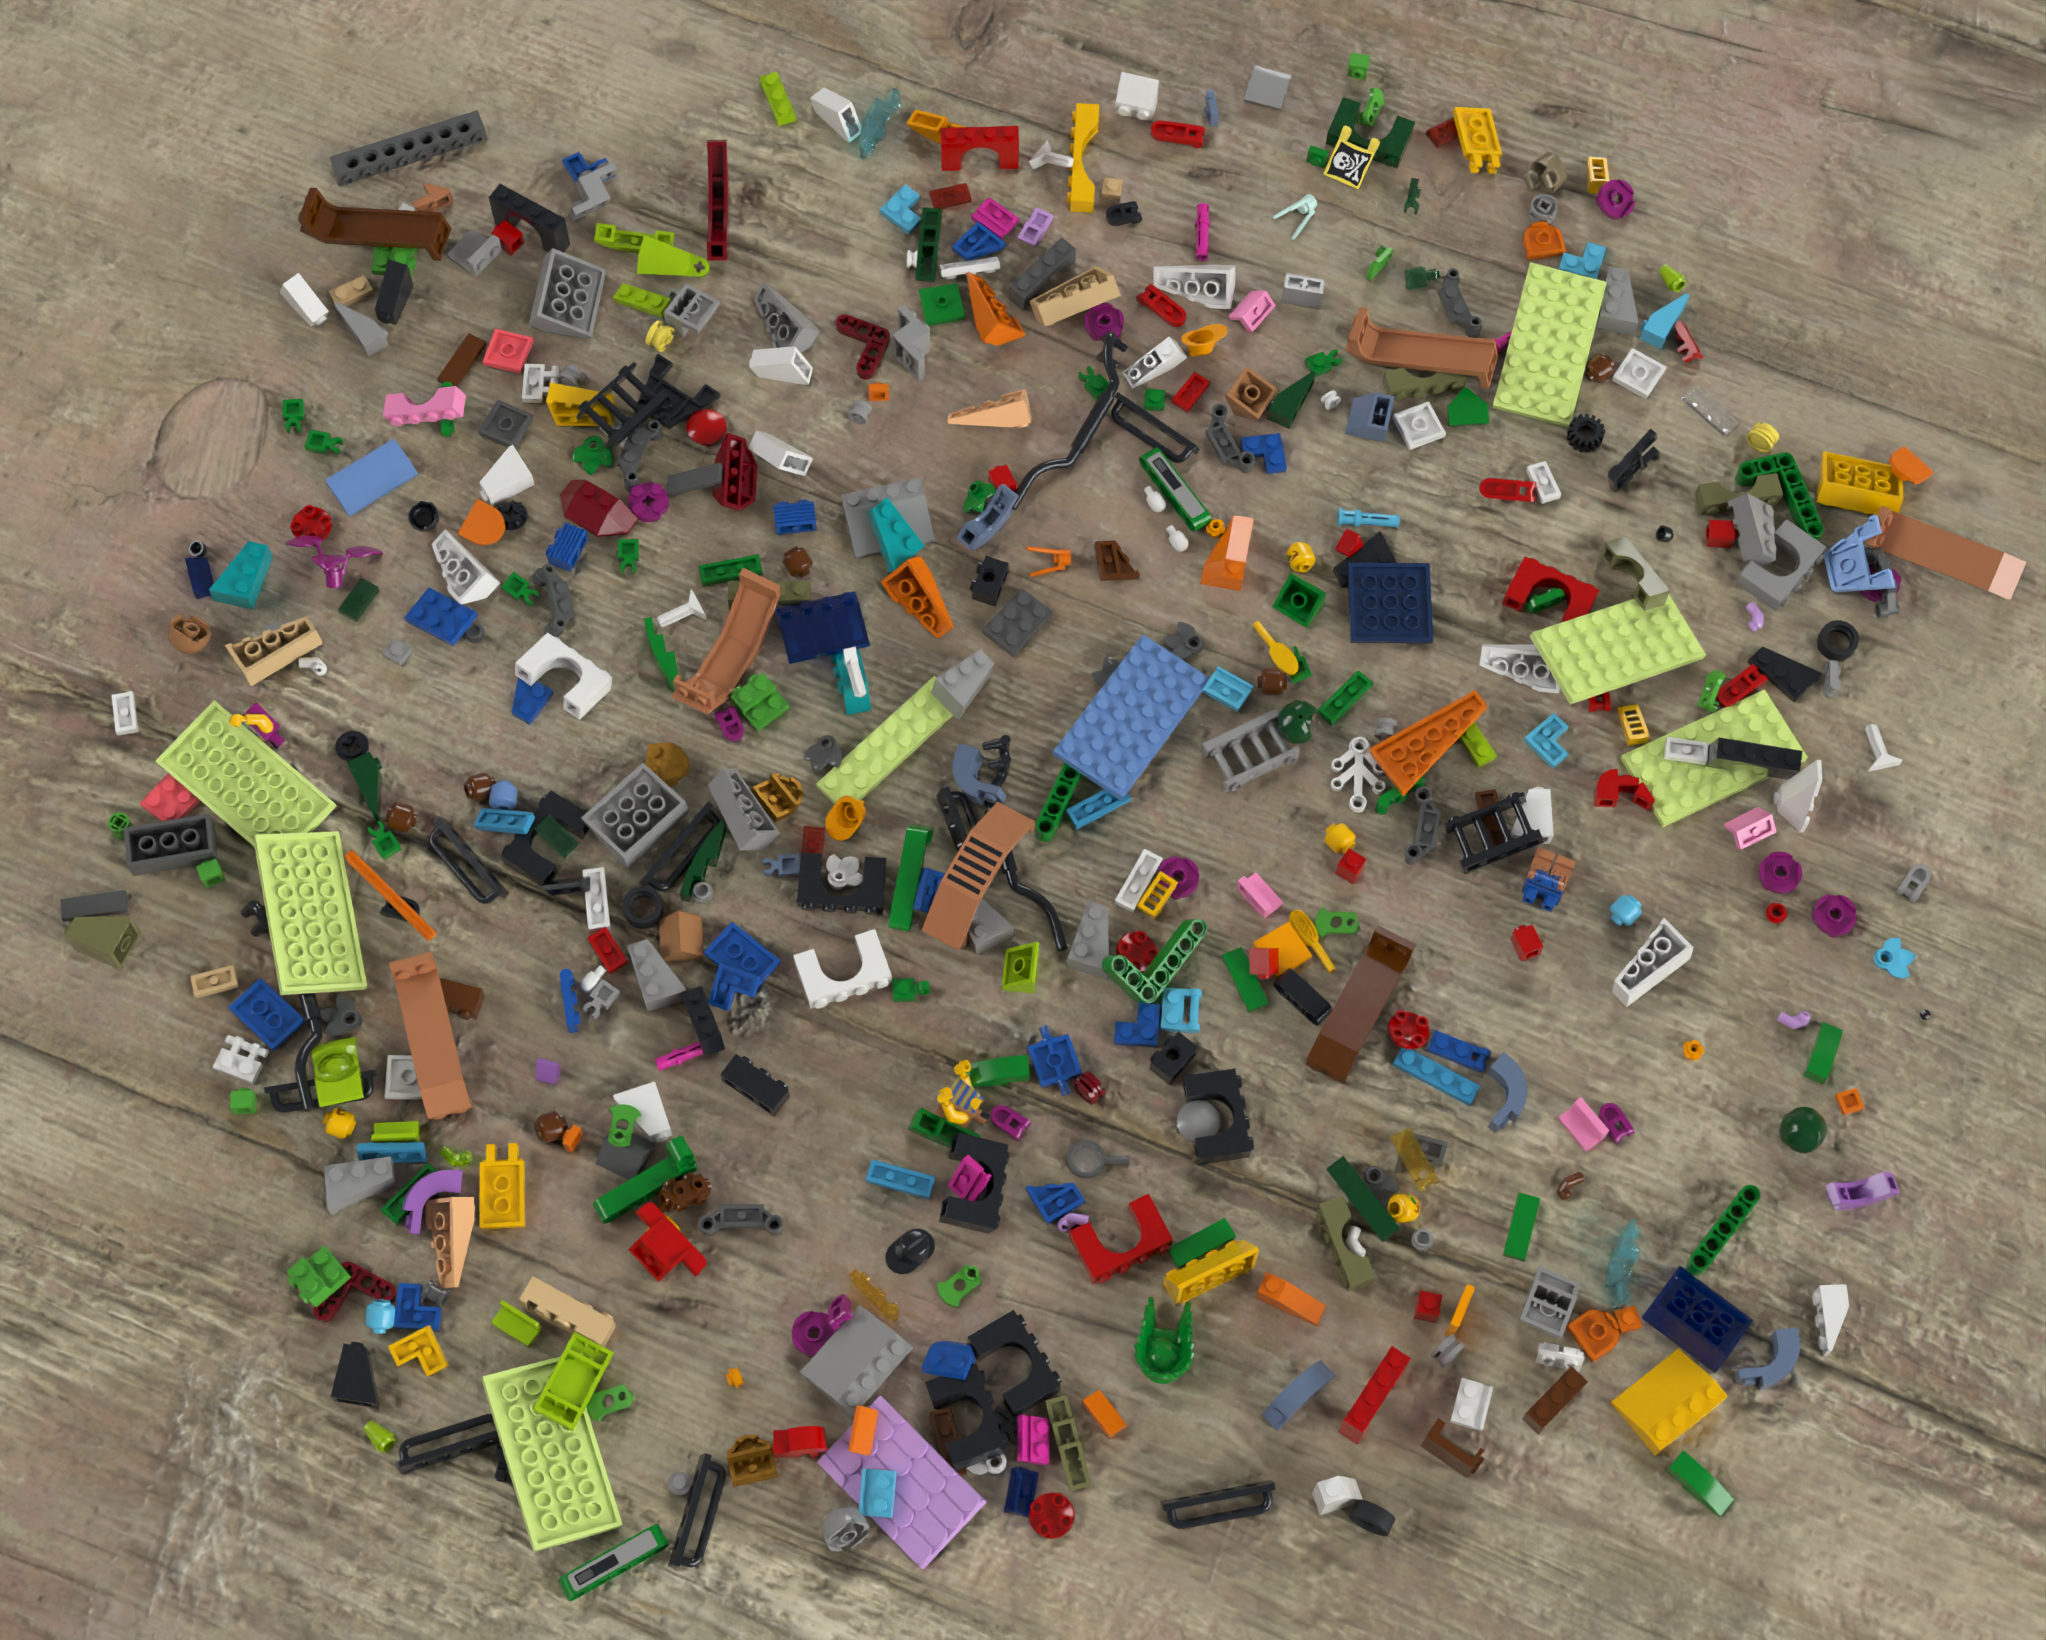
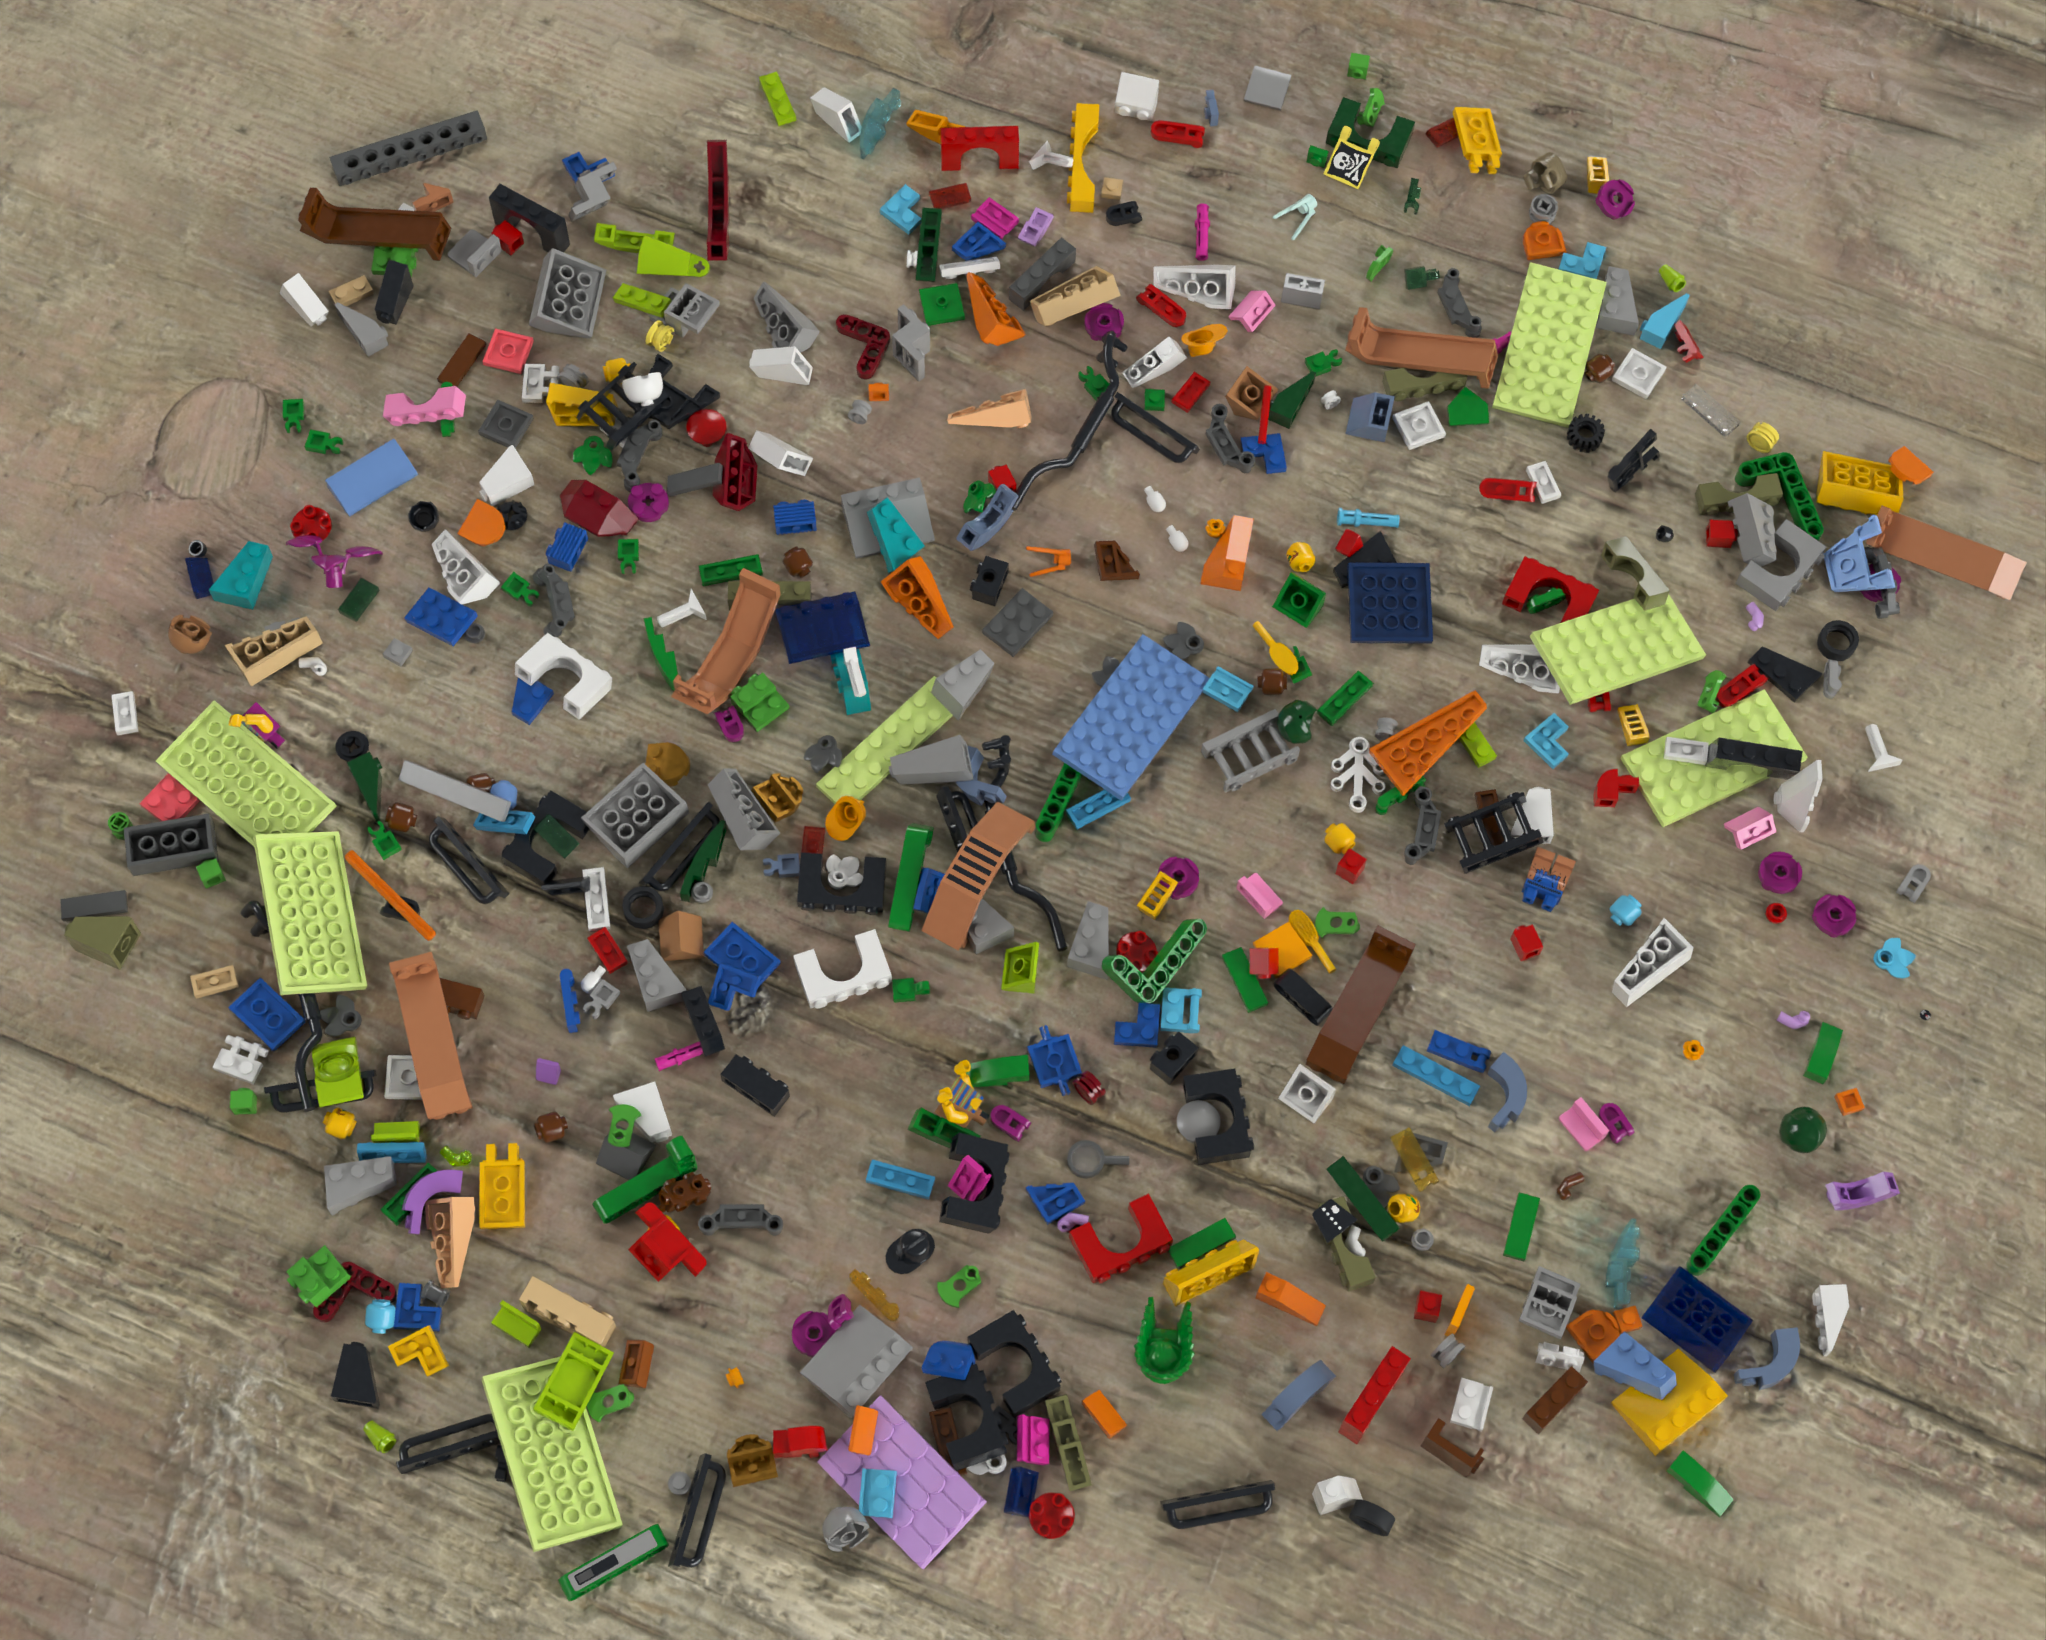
(454, 790): none -> light grey tile
(571, 1138): orange plate -> none
(612, 368): none -> yellow head
(636, 1363): none -> dark orange slope
(643, 388): none -> white cylinder
(933, 763): none -> light grey slope
(1138, 880): white plate -> none
(1175, 489): beam -> none
(1264, 414): none -> red bar
(1307, 1093): none -> white slope
(1332, 1219): none -> black sticker
(1408, 1030): red dish -> none
(1635, 1366): none -> medium blue wedge
(1643, 797): red slope -> none

